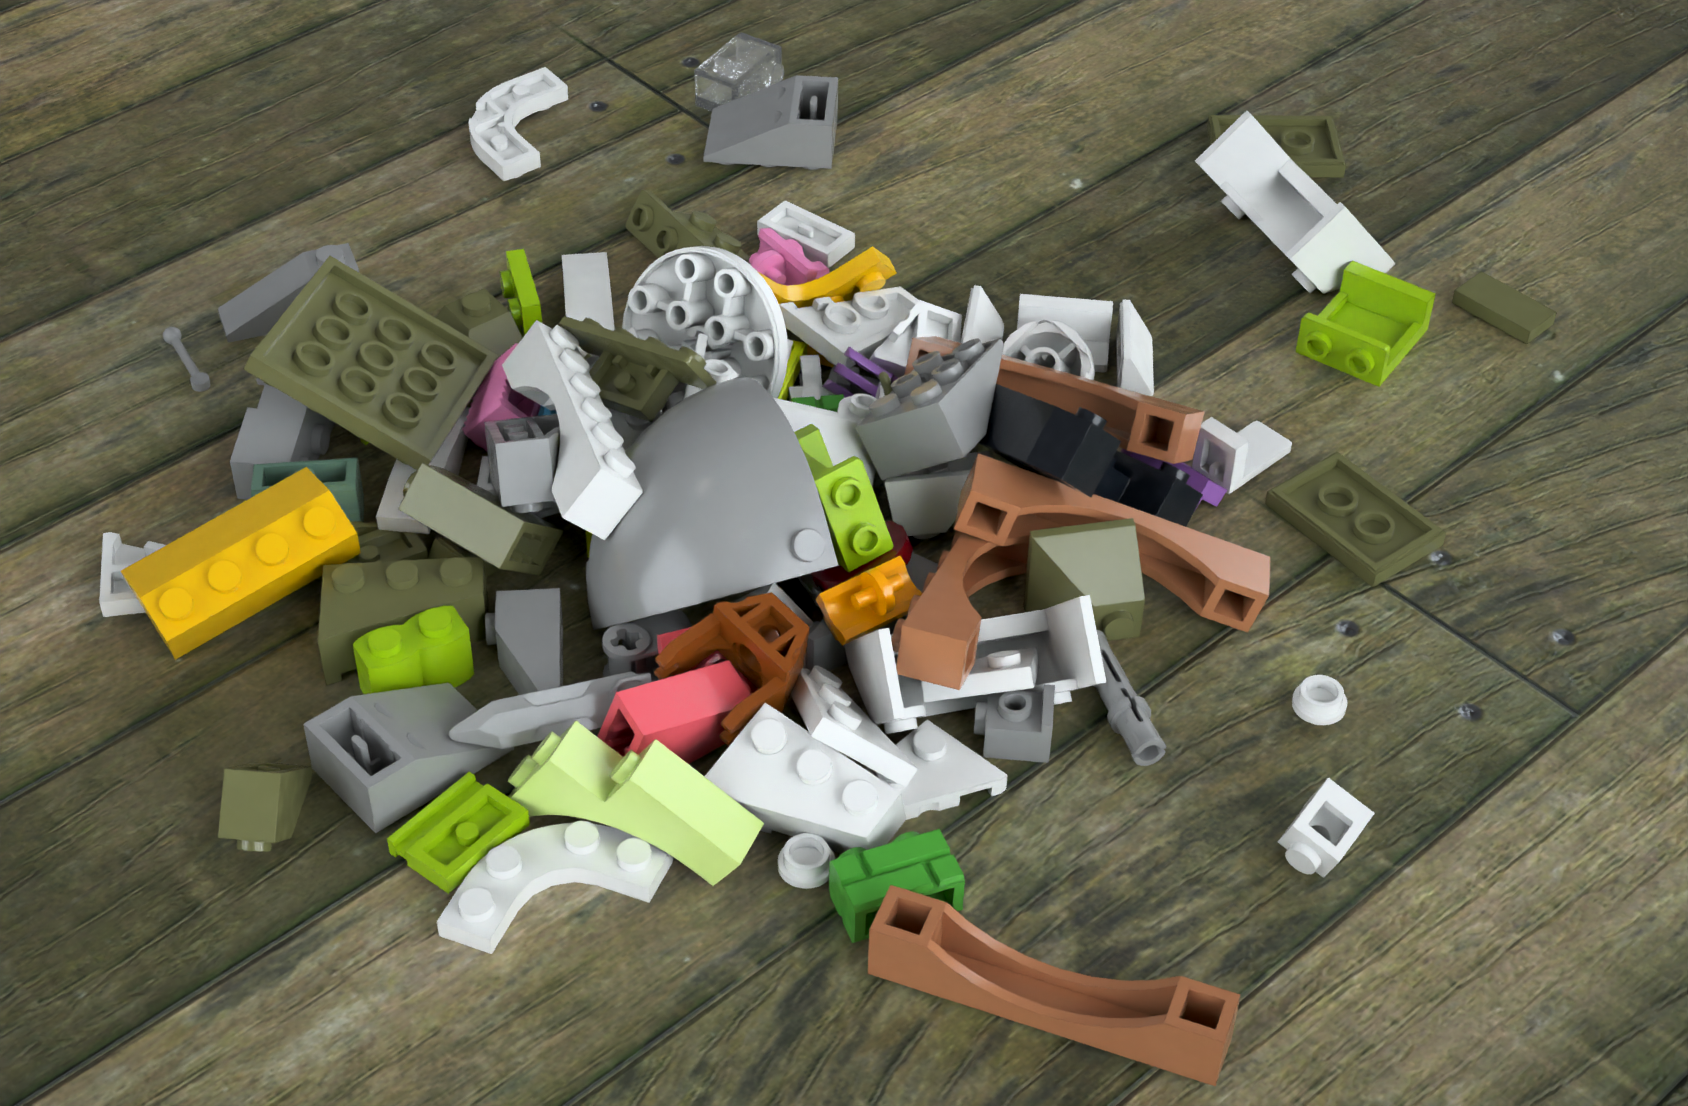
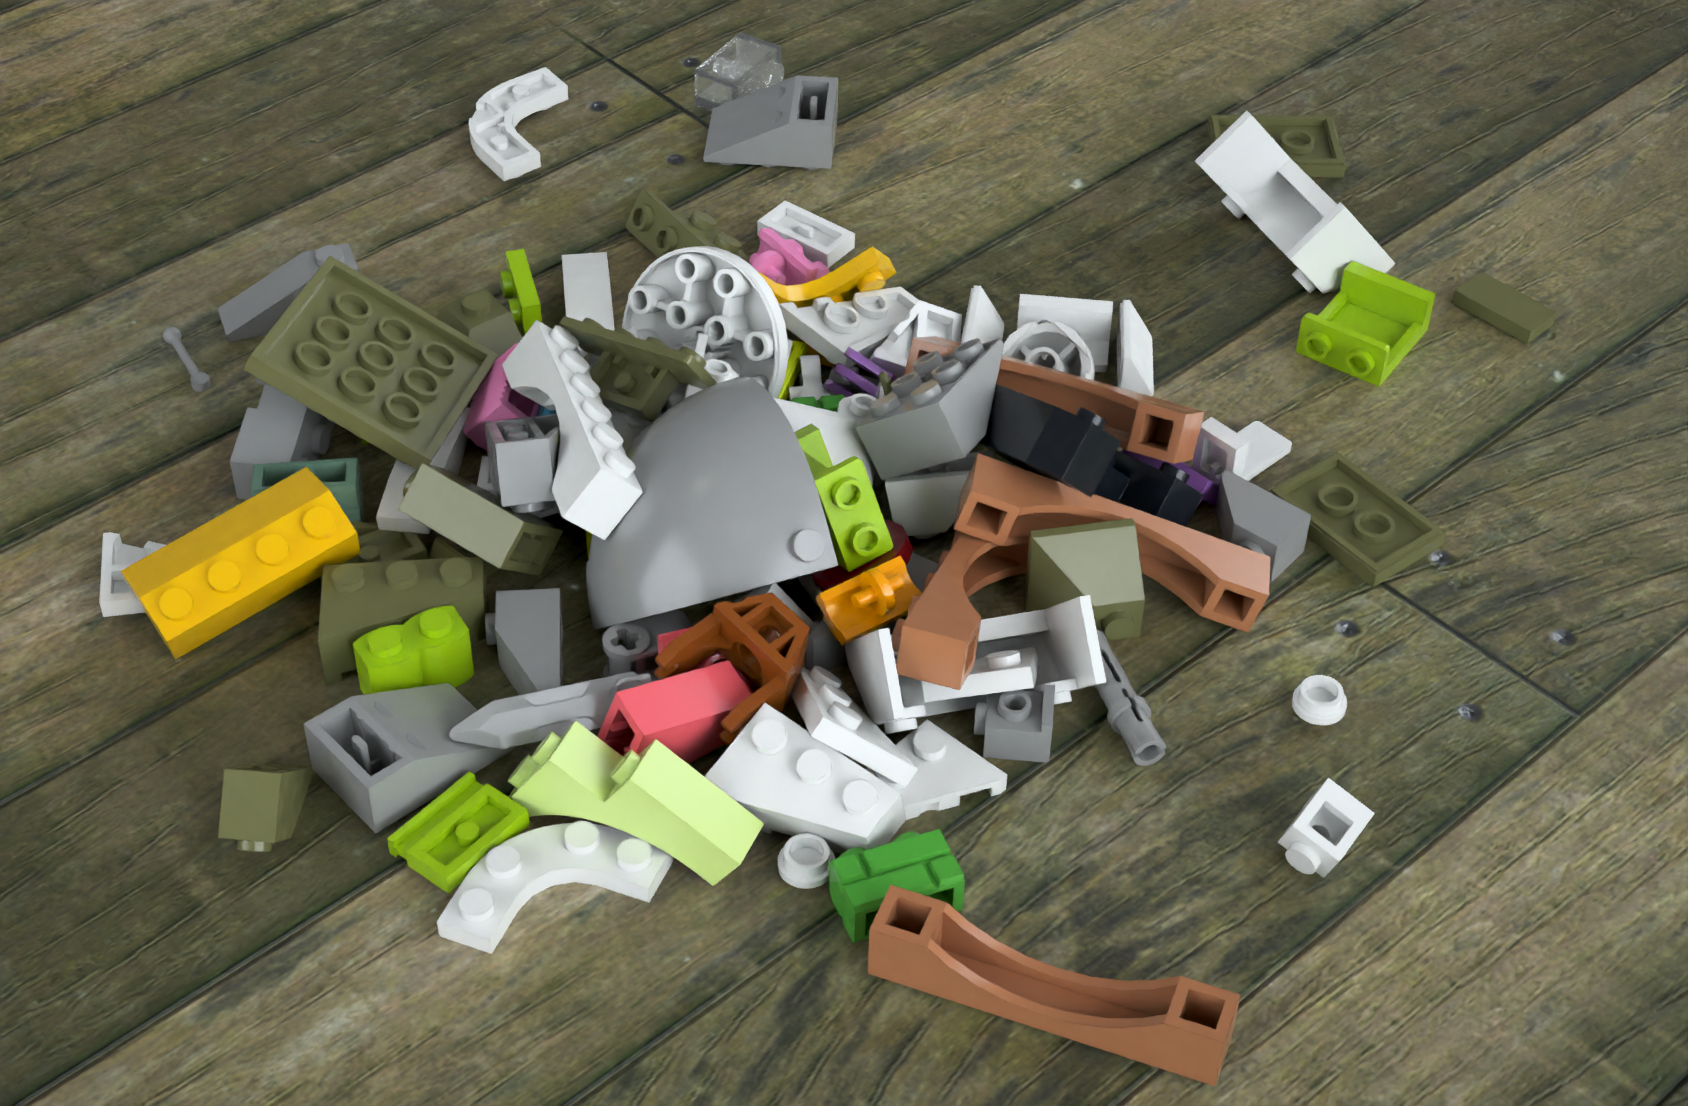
(1260, 521): none -> light grey slope

